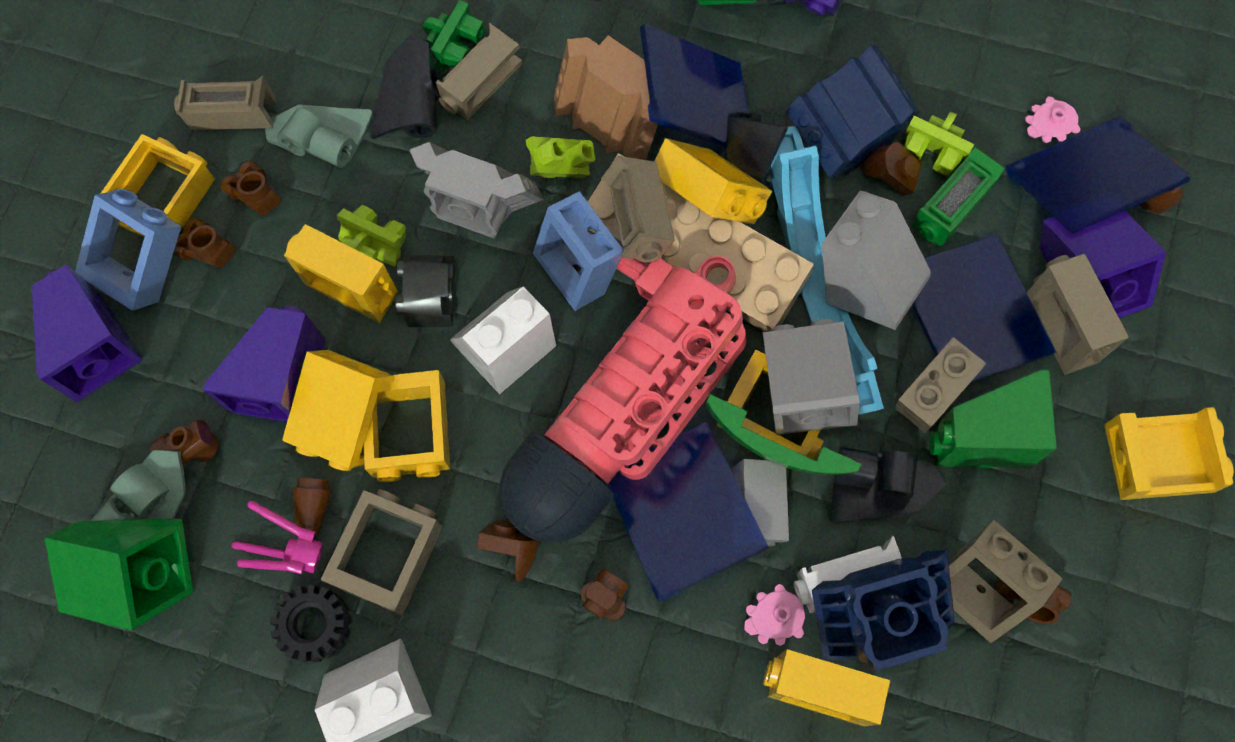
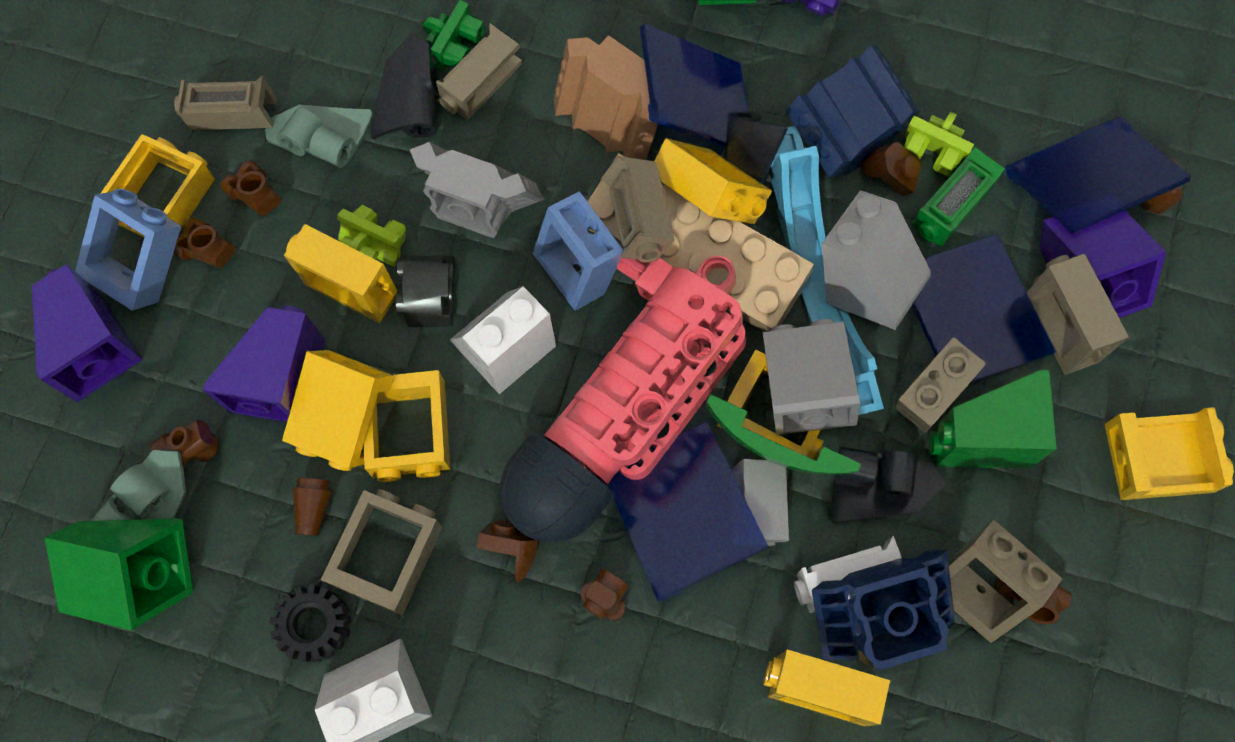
(297, 557): dark pink plant -> none
(560, 157): lime hips -> none
(775, 616): bright pink piece -> none
(1052, 120): bright pink piece -> none

